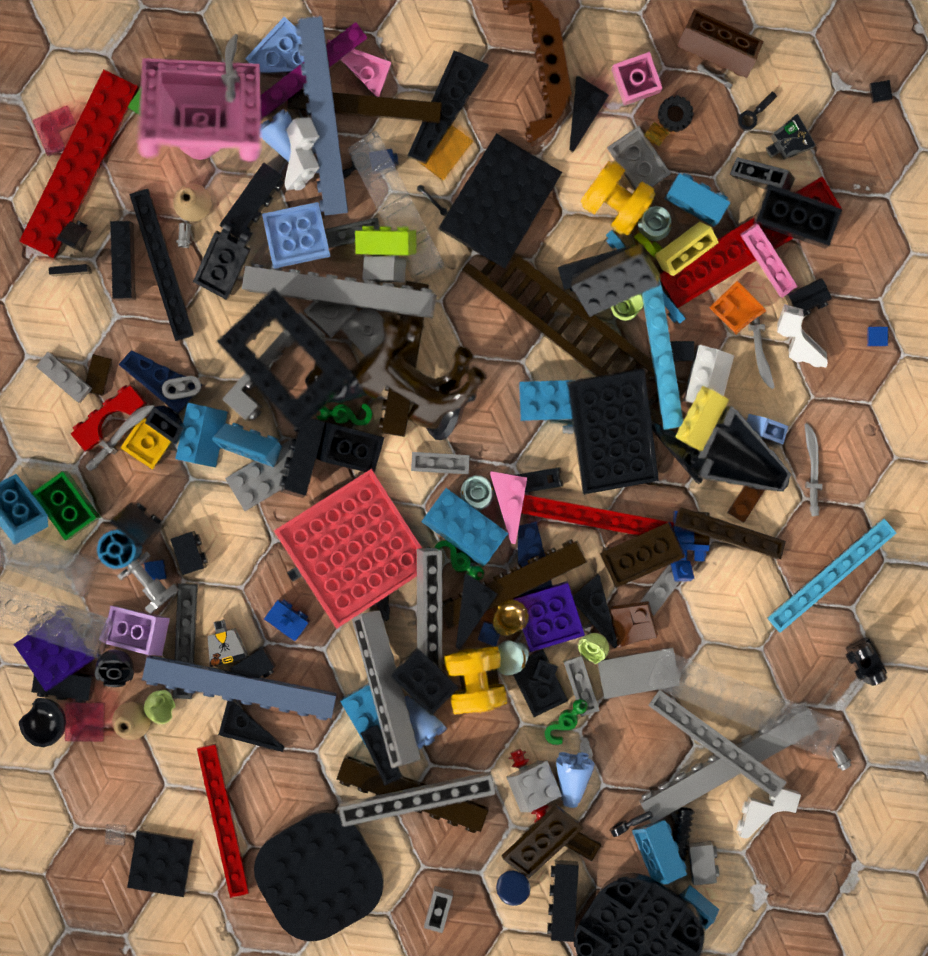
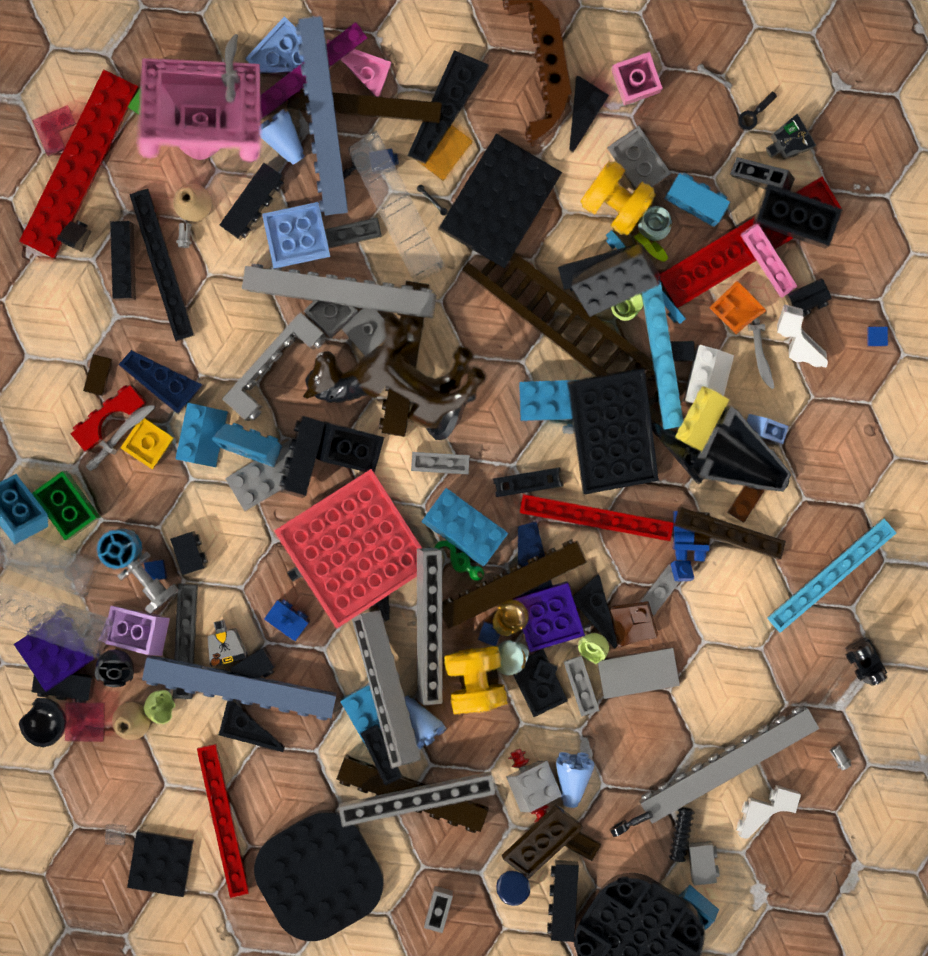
(64, 377): light grey plate -> none
(69, 270): black tile -> none
(137, 523): black slope -> none
(166, 423): black slope -> none
(181, 385): light grey plate -> none
(223, 261): black tile -> none
(302, 161): white arch -> none
(320, 392): black brick -> none
(342, 414): green piece -> none
(384, 268): light grey brick -> none
(385, 241): lime brick -> none
(424, 681): black plate -> none
(474, 604): black wing -> none
(477, 492): light aqua piece -> none
(510, 495): bright pink wing -> none
(567, 721): green piece -> none
(643, 554): dark brown plate -> none
(656, 134): clear yellow plate -> none
(660, 852): dark azure slope -> none
(663, 113): black tyre -> none
(686, 248): light yellow brick -> none
(717, 744): light grey plate -> none
(720, 43): reddish brown slope -> none
(745, 704): clear brick -> none
(812, 446): light grey sword -> none
(880, 91): black plate -> none

